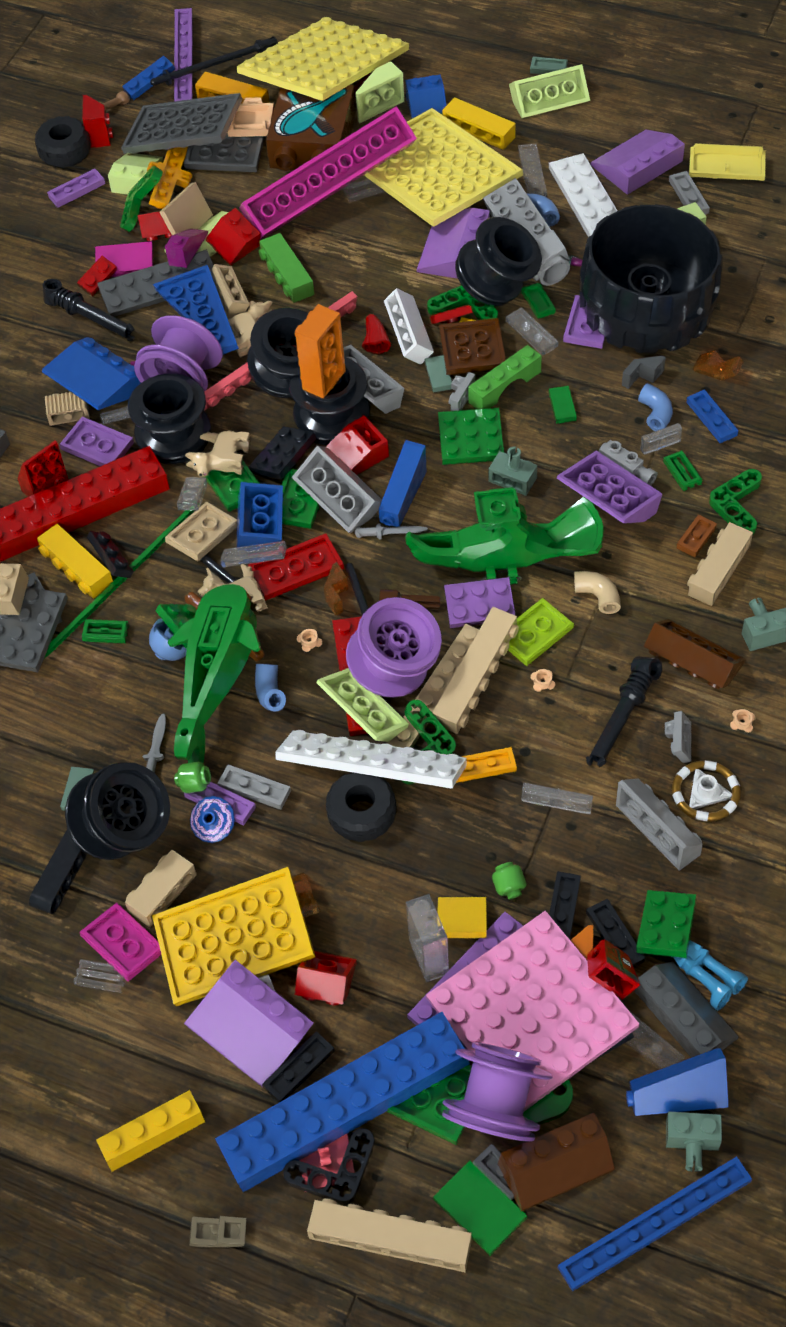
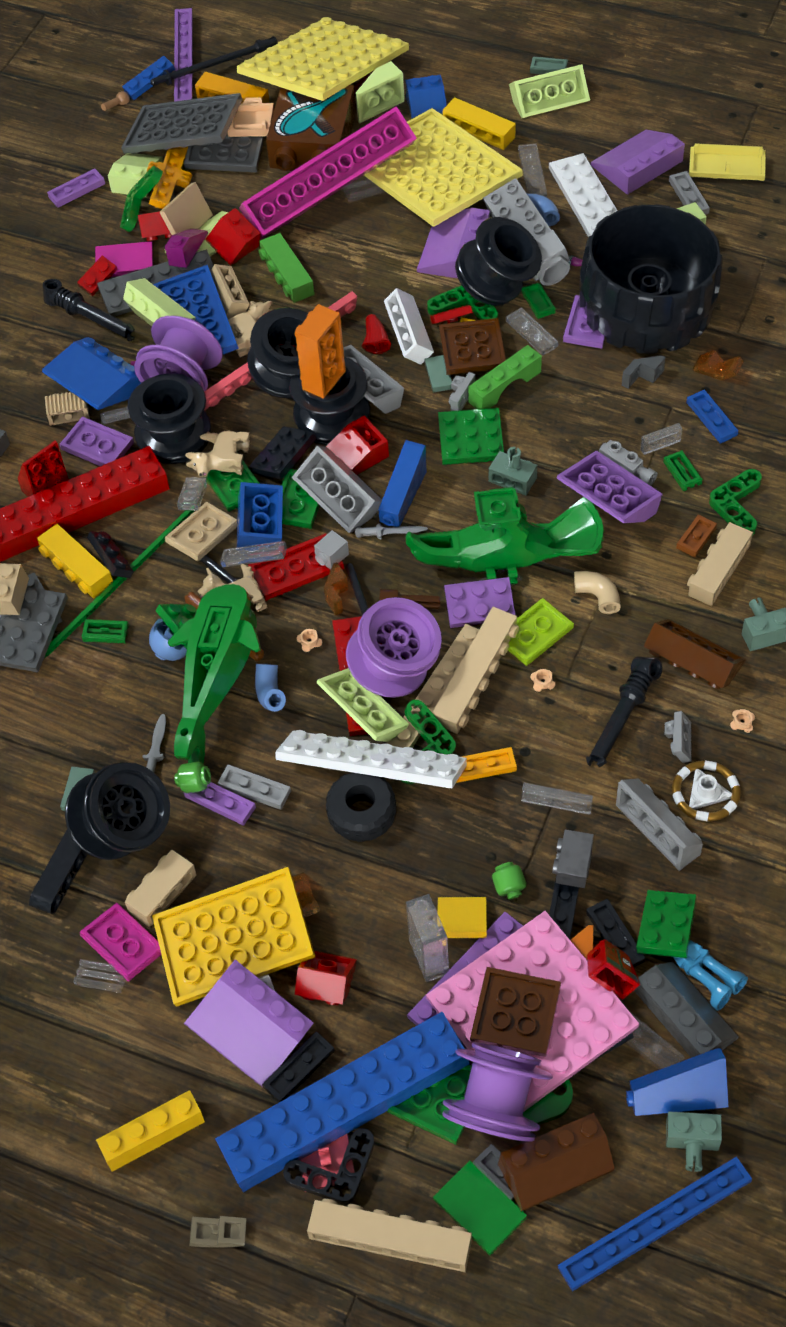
(62, 142): black tyre -> none
(96, 122): red slope -> none
(151, 302): none -> yellowish green slope
(222, 820): dish -> none
(331, 549): none -> light grey brick
(516, 1011): none -> reddish brown plate
(562, 404): green tile -> none
(573, 858): none -> flat silver brick
(660, 406): medium blue cylinder -> none

